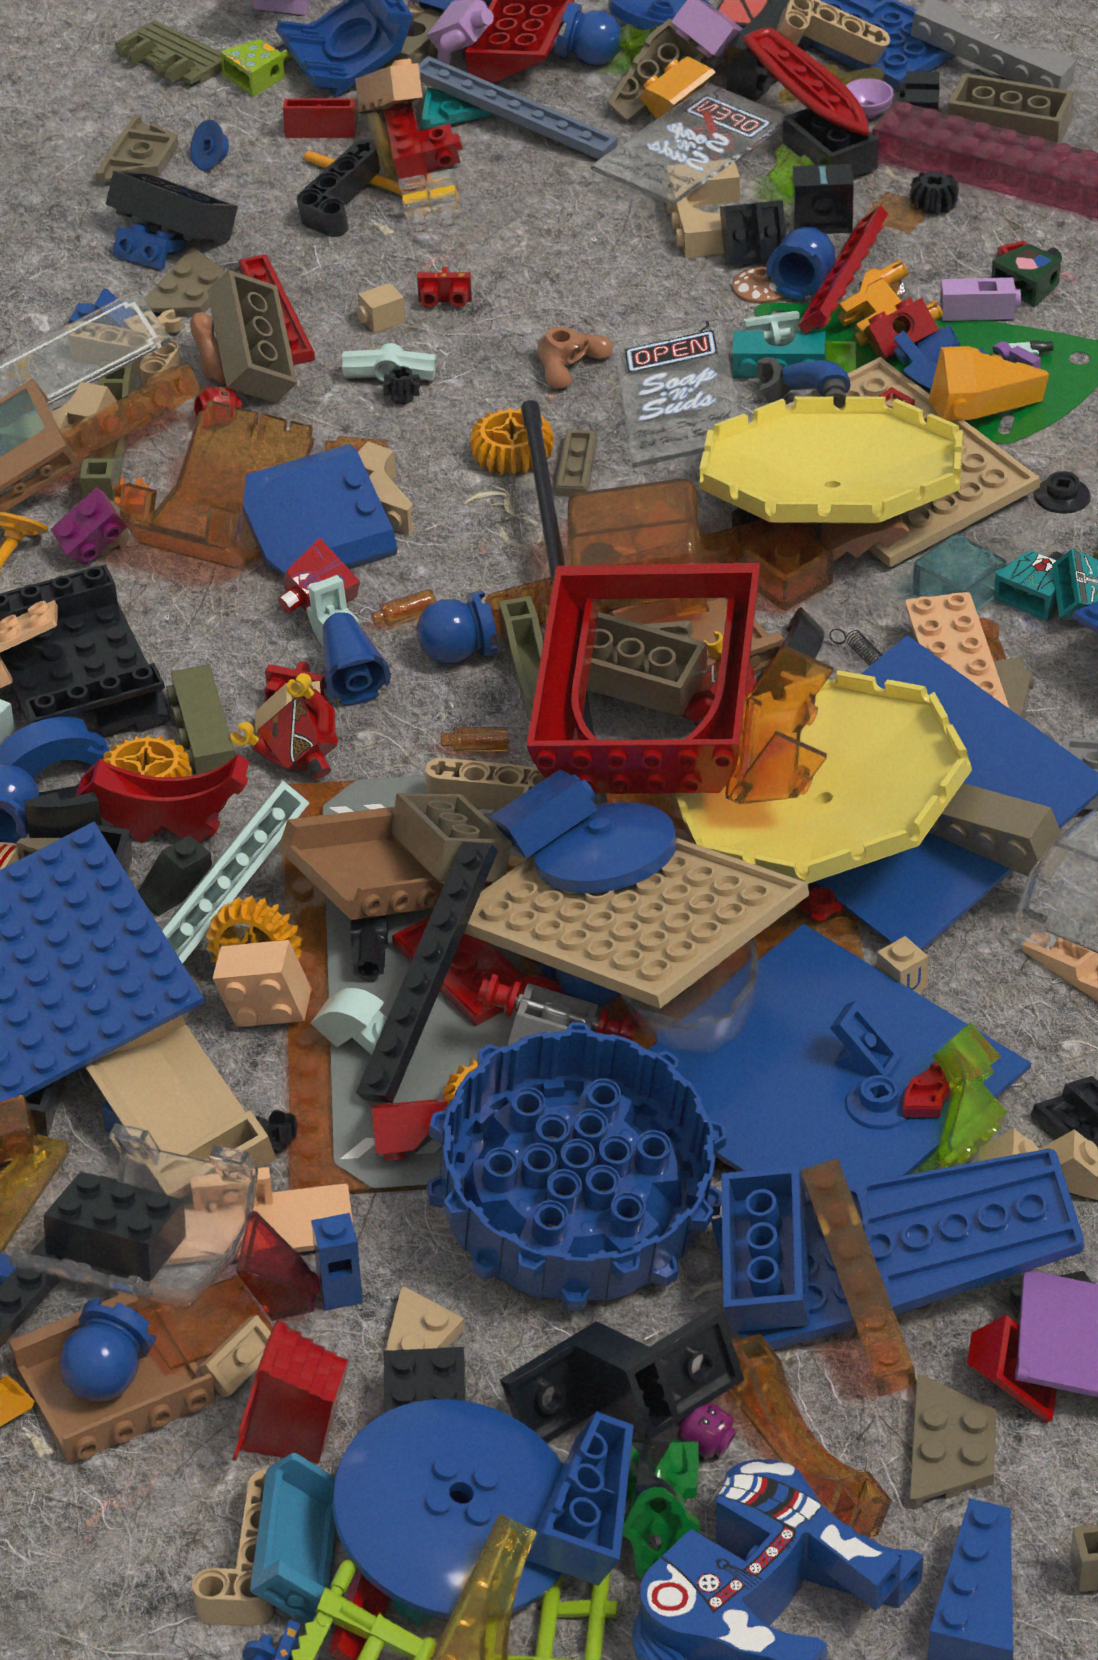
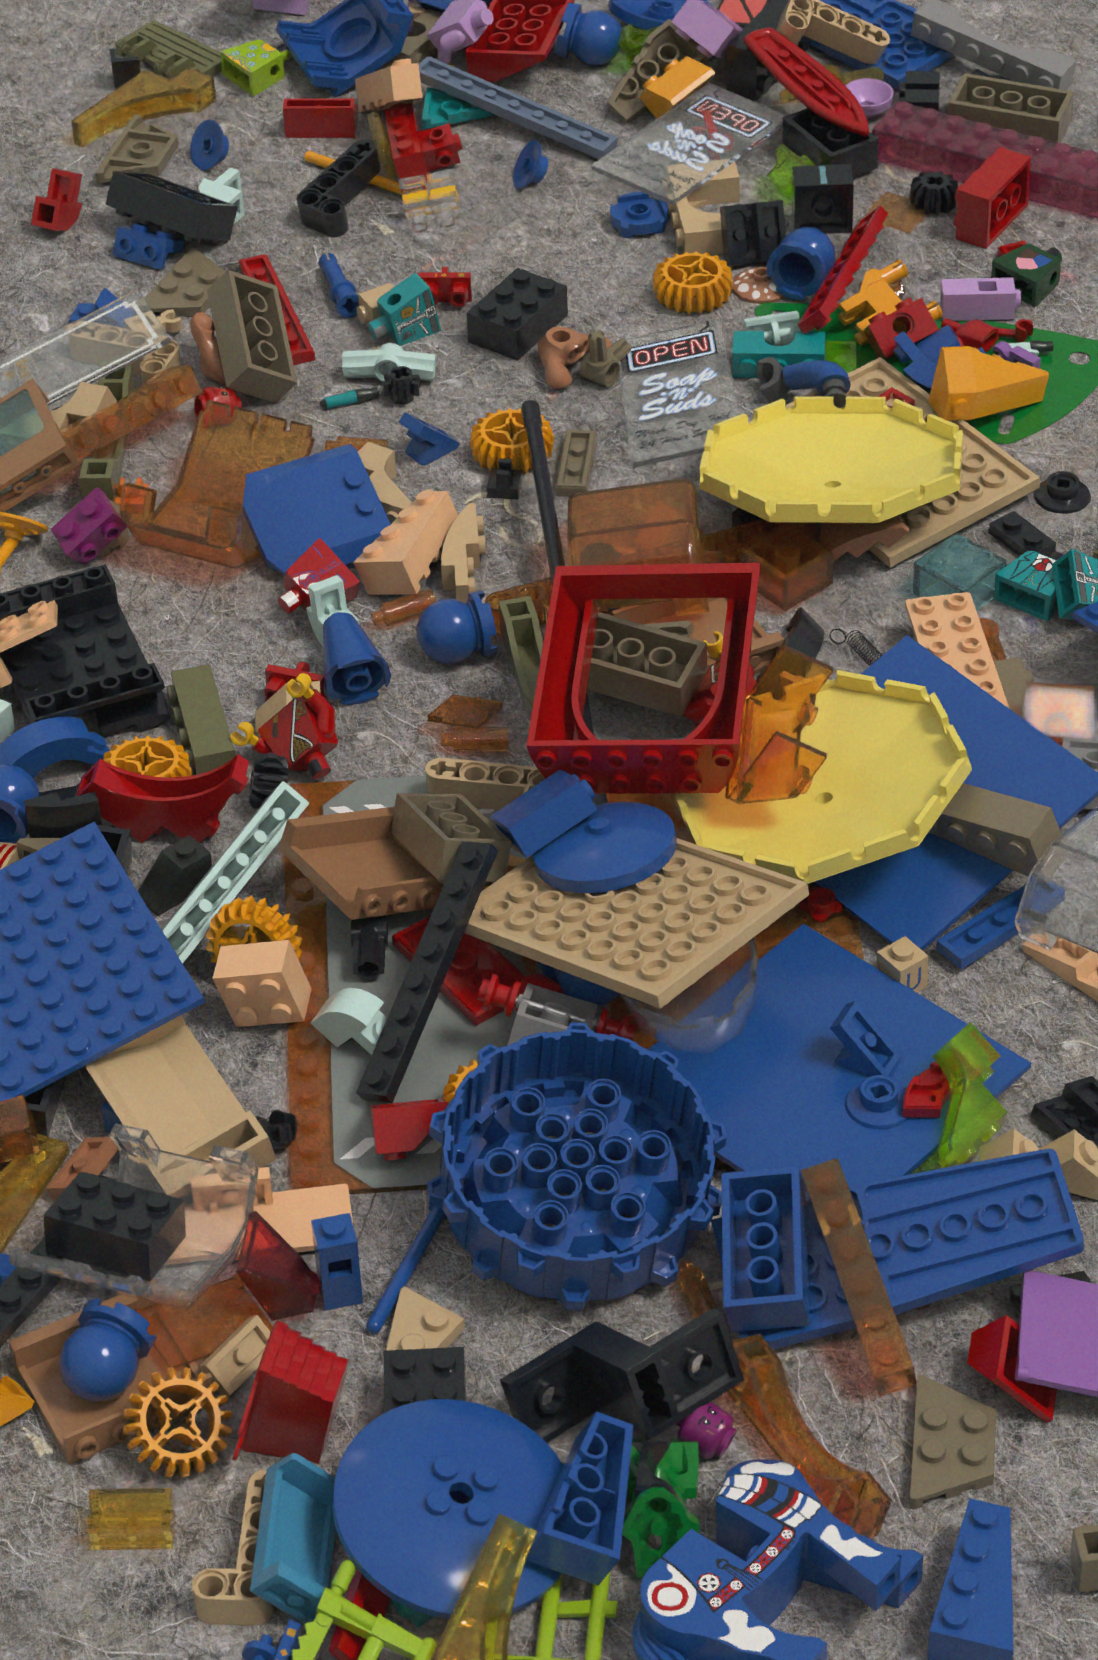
(61, 205): none -> red brick
(90, 1157): none -> nougat plate
(123, 68): none -> black panel
(131, 1519): none -> clear yellow hinge
(148, 97): none -> clear yellow arch
(202, 1398): none -> light orange gear
(226, 188): none -> light aqua brick
(266, 775): none -> black gear
(342, 290): none -> blue pin
(349, 397): none -> piece
(405, 1269): none -> blue piece
(406, 312): none -> teal torso
(407, 546): none -> light nougat wedge
(427, 441): none -> blue slope
(462, 552): none -> tan slope
(465, 711): none -> clear orange piece
(504, 482): none -> black tile
(517, 314): none -> black brick
(530, 165): none -> blue piece
(603, 364): none -> dark tan axle
(638, 215): none -> blue plate
(692, 282): none -> light orange gear
(694, 1289): none -> clear orange cylinder
(980, 334): none -> red piece
(981, 932): none -> blue plate
(992, 197): none -> red brick
(1021, 535): none -> black plate
(1060, 710): none -> clear orange slope

